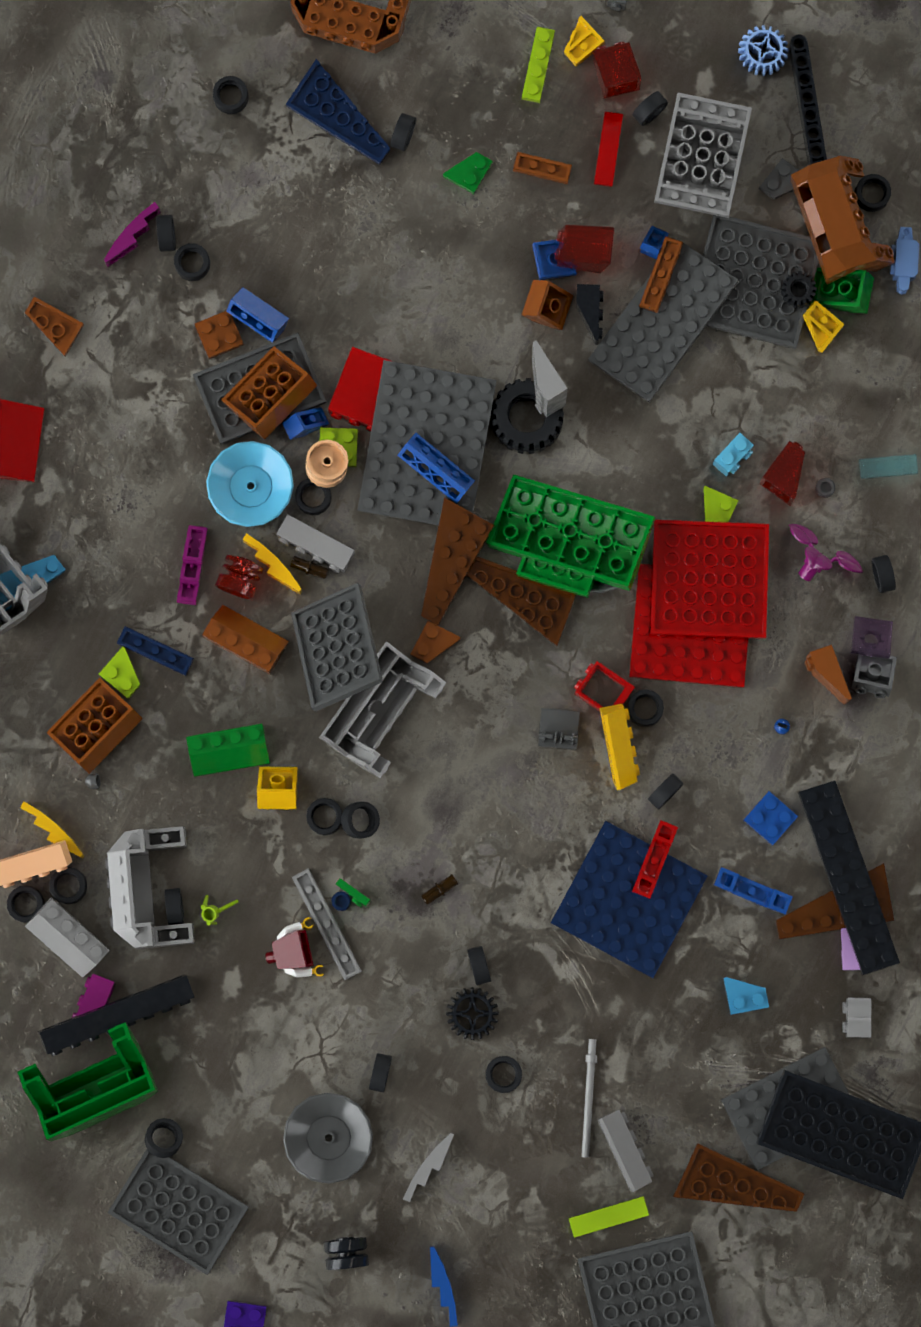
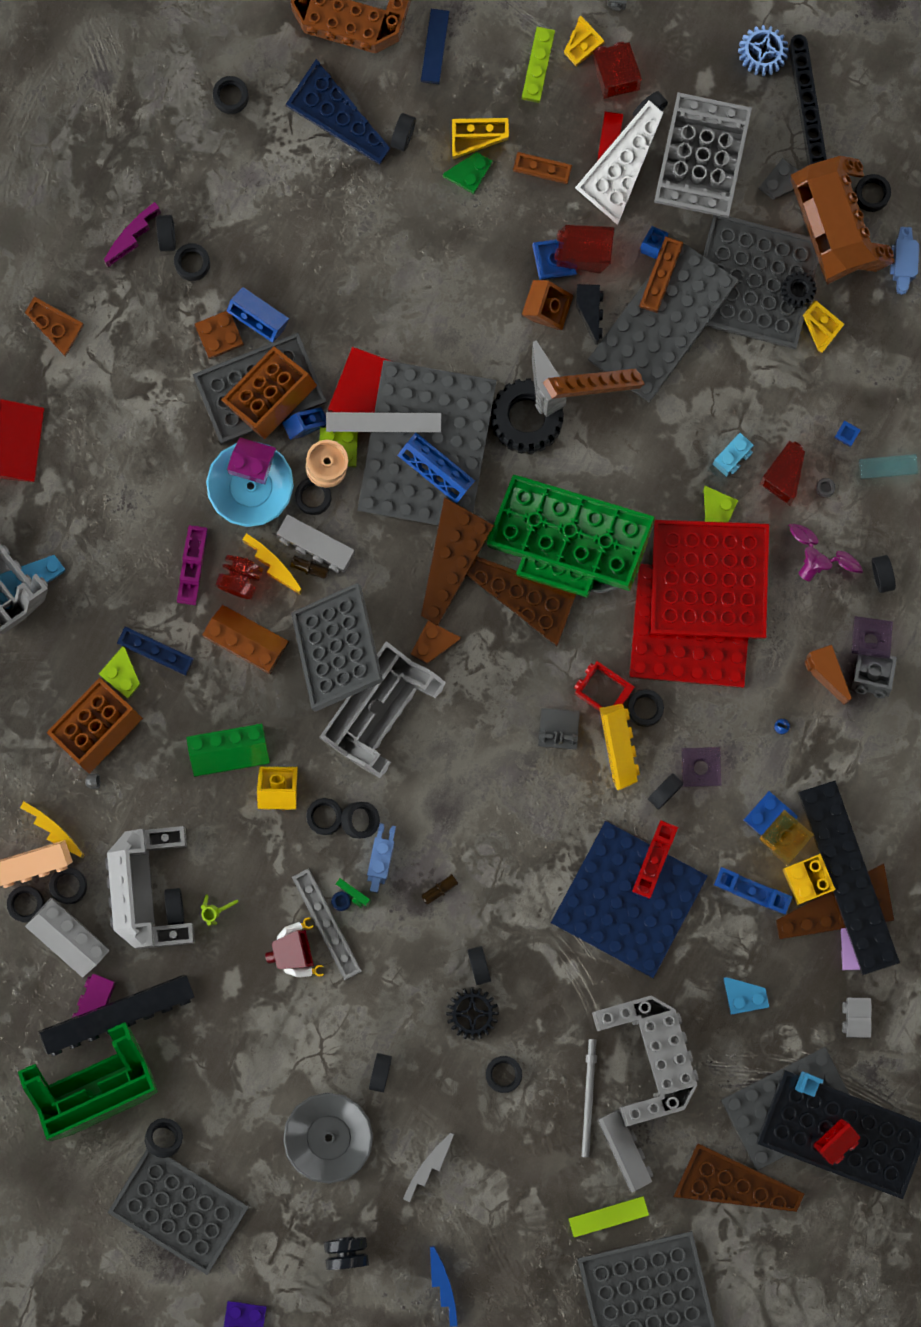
(251, 460): none -> magenta slope
(380, 858): none -> medium blue hinge
(382, 422): none -> light grey tile
(435, 46): none -> dark blue tile
(477, 134): none -> yellow wedge
(593, 383): none -> dark orange plate
(615, 173): none -> white wing
(666, 1055): none -> light grey wedge
(711, 757): none -> clear purple piece
(786, 837): none -> clear yellow slope
(808, 879): none -> yellow slope
(808, 1083): none -> dark azure panel
(837, 1142): none -> red slope
(846, 294): green slope -> none
(847, 433): none -> blue plate

